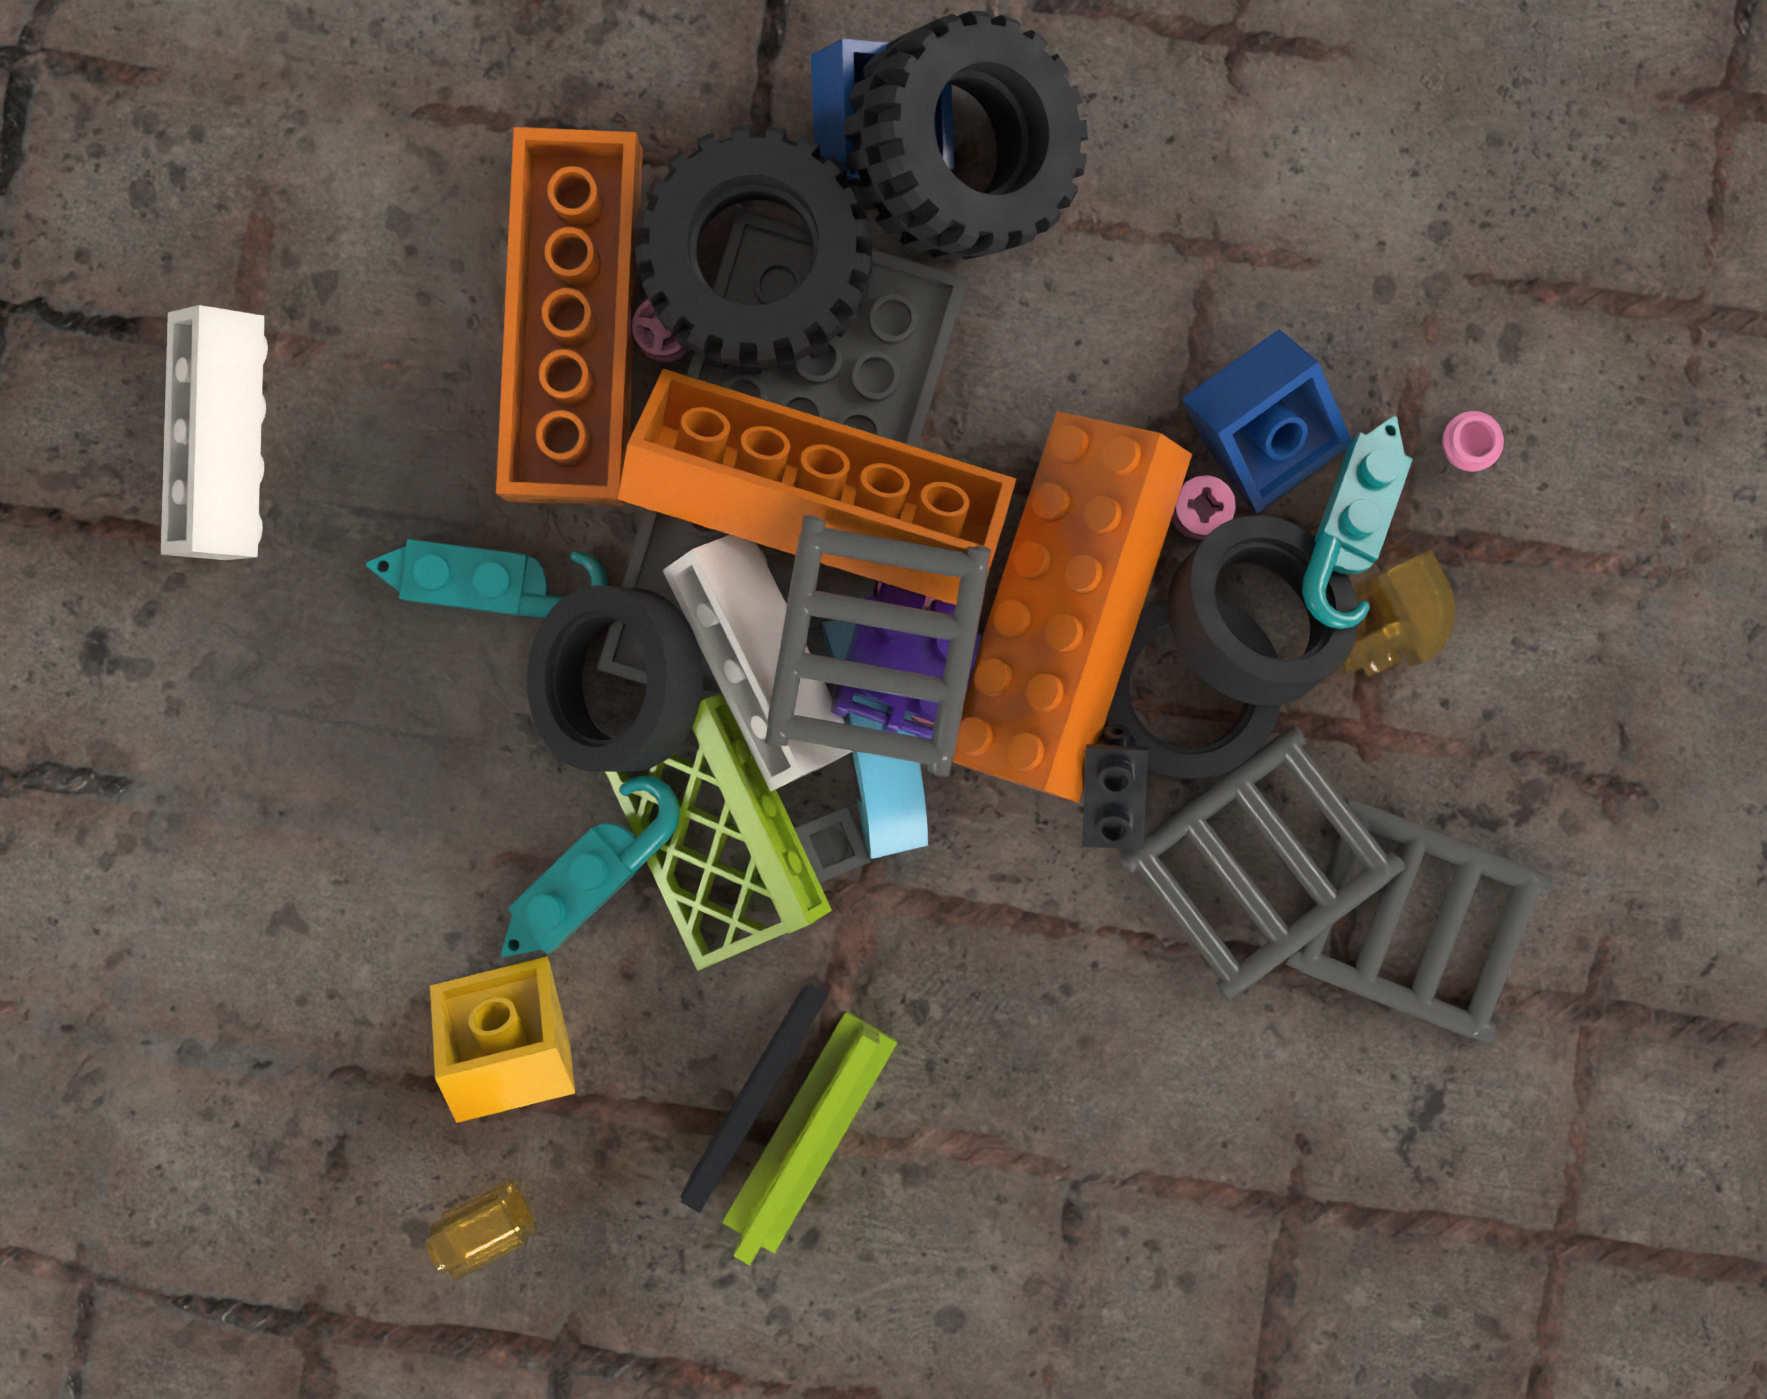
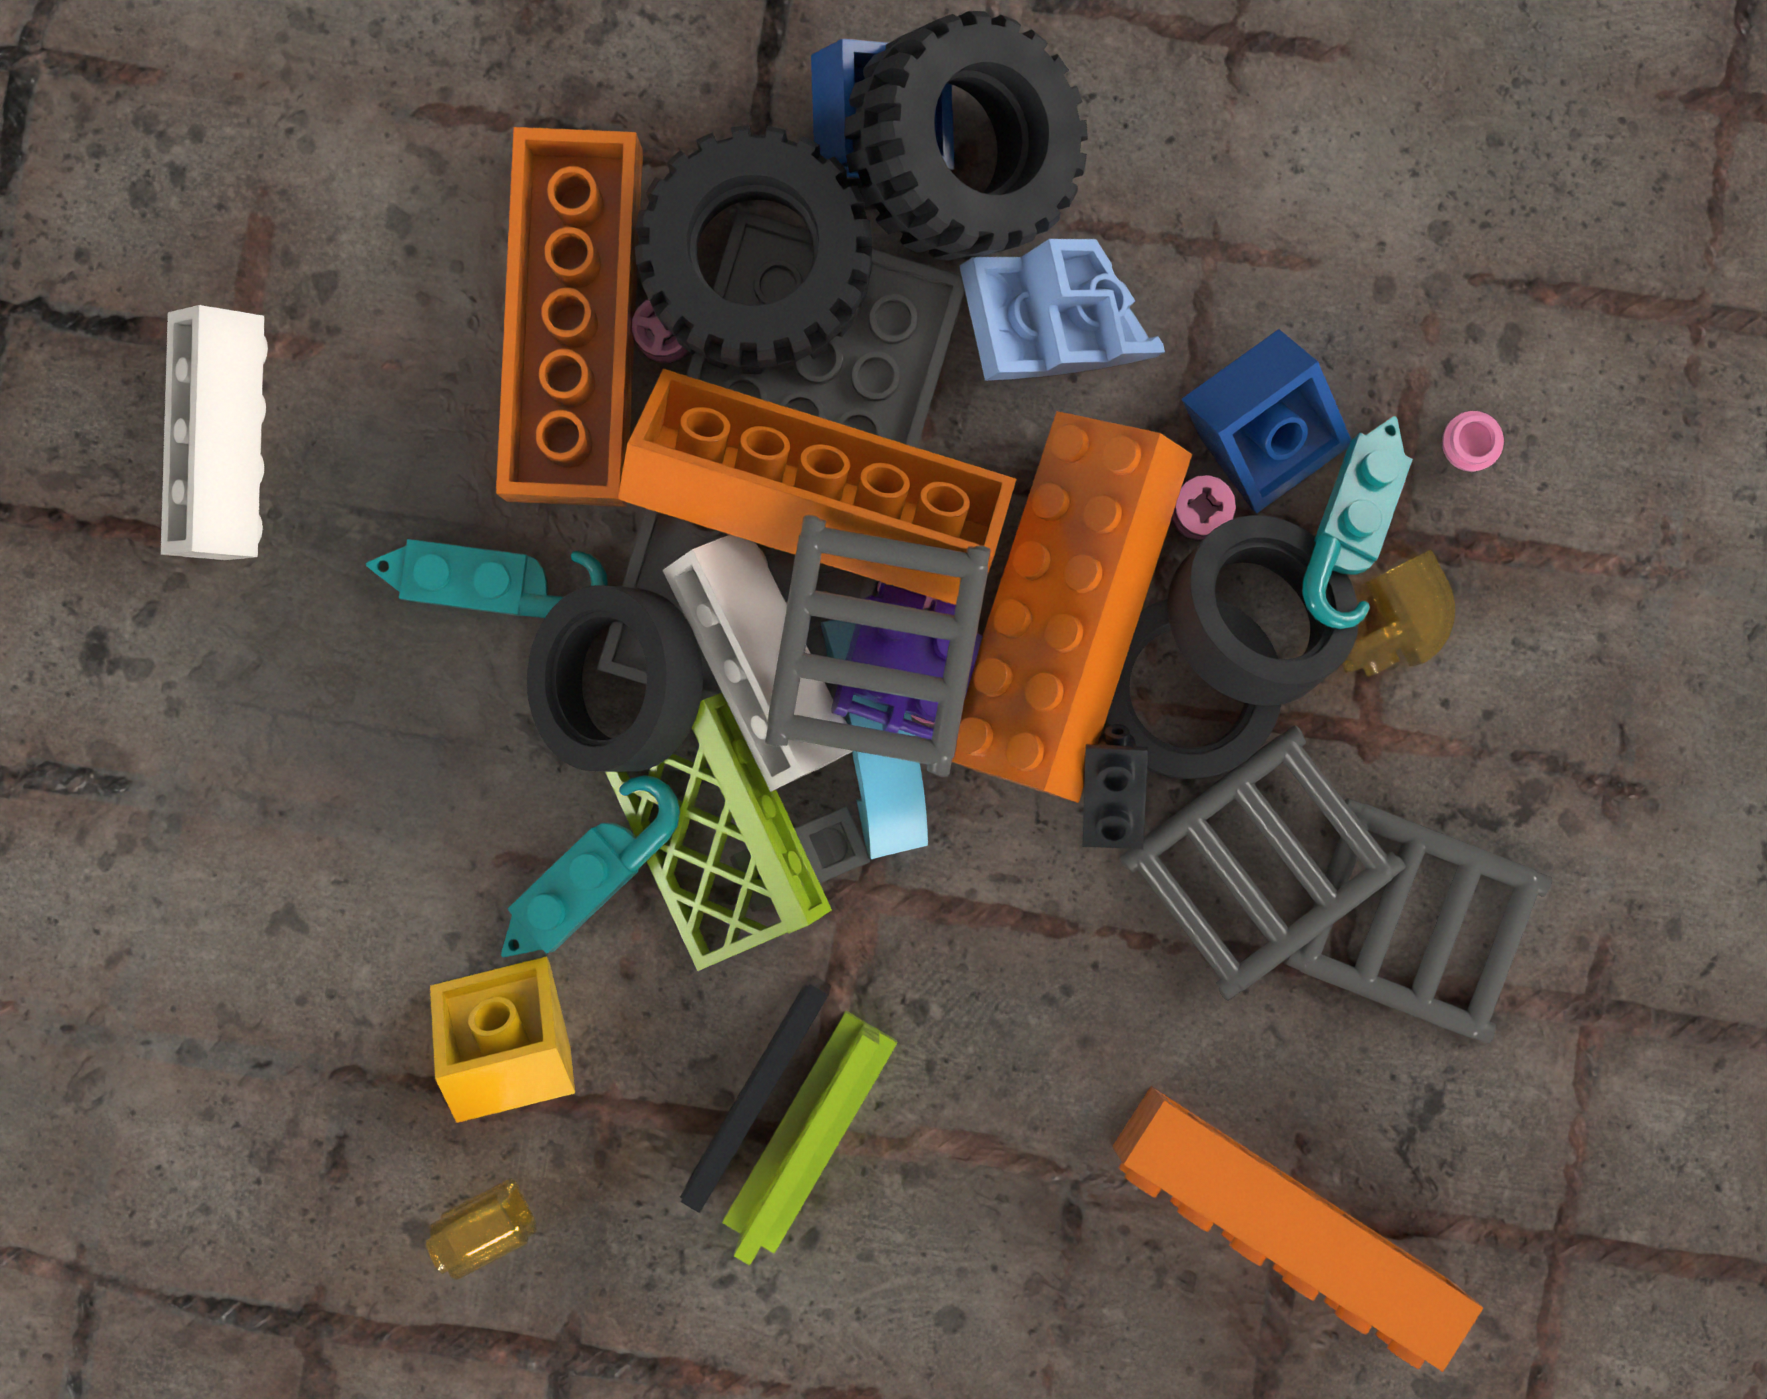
(1052, 312): none -> light blue slope
(1297, 1229): none -> orange brick

